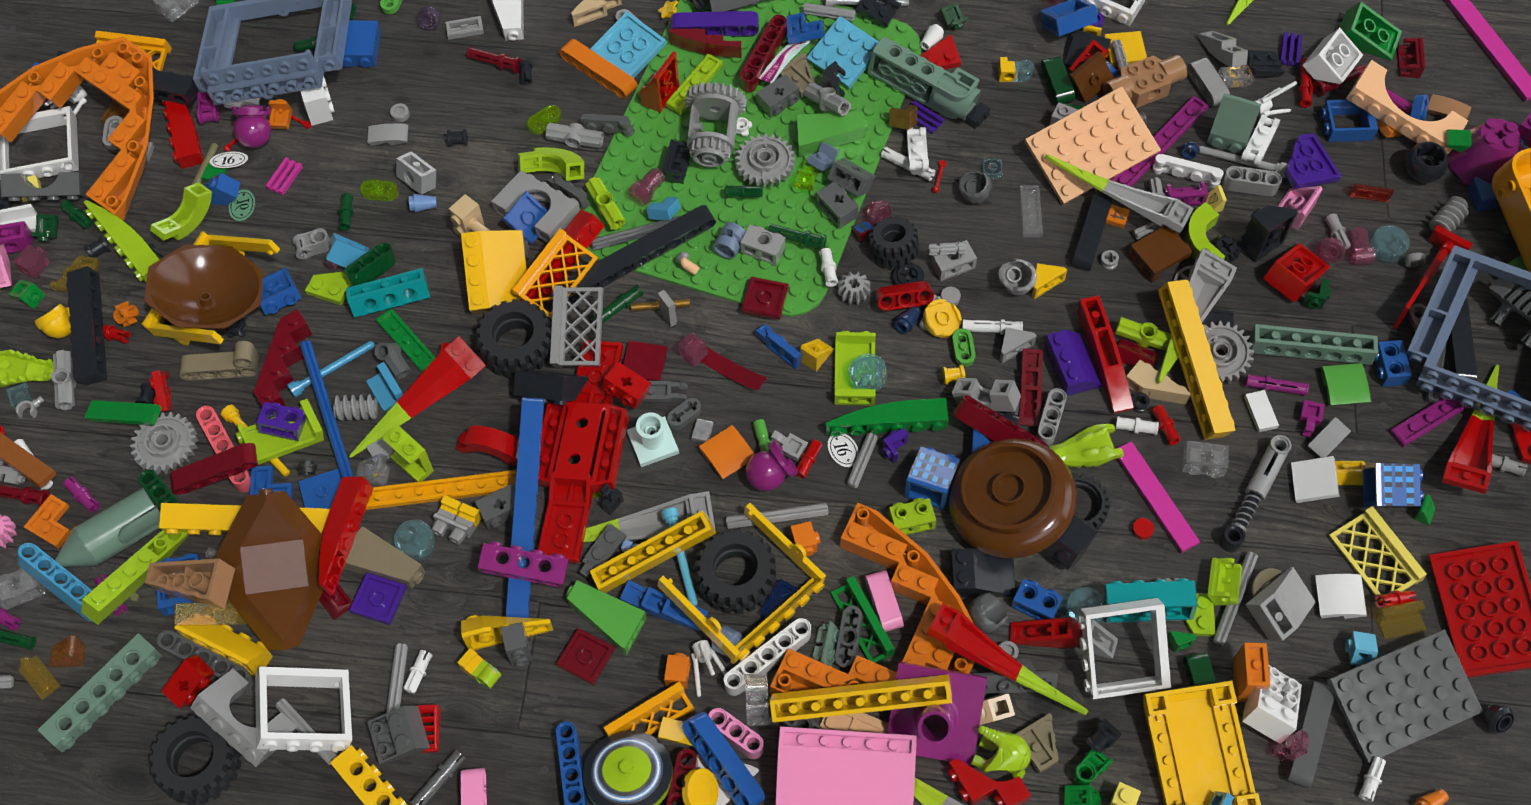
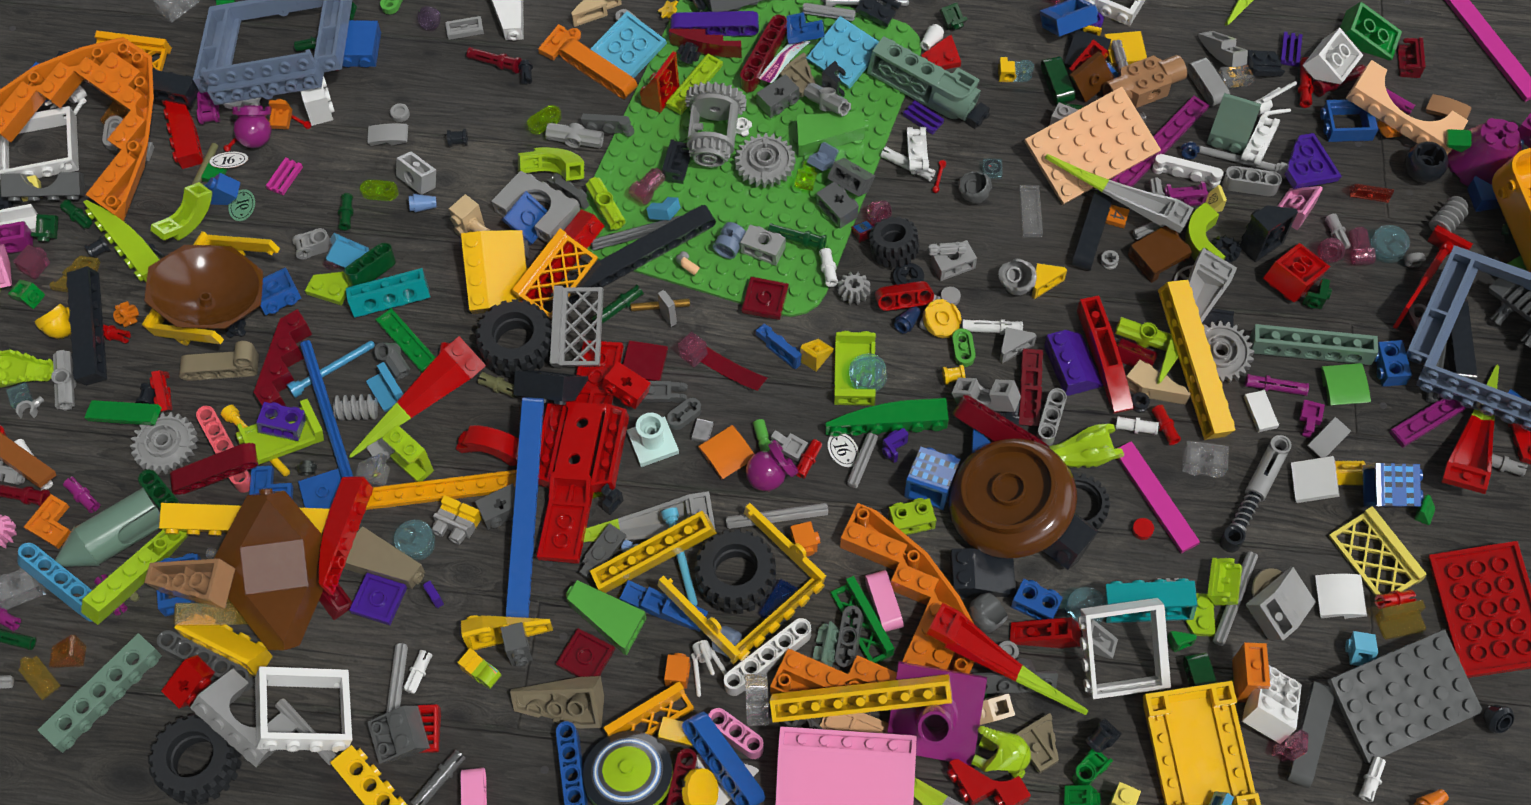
(433, 594): none -> dark purple tile
(497, 384): none -> olive pin
(554, 577): magenta brick -> none
(556, 40): none -> orange hinge
(571, 700): none -> dark tan wedge
(689, 52): none -> black gear
(743, 191): dark green axle -> none
(903, 118): pearl gold panel -> none
(1420, 107): blue beam -> none

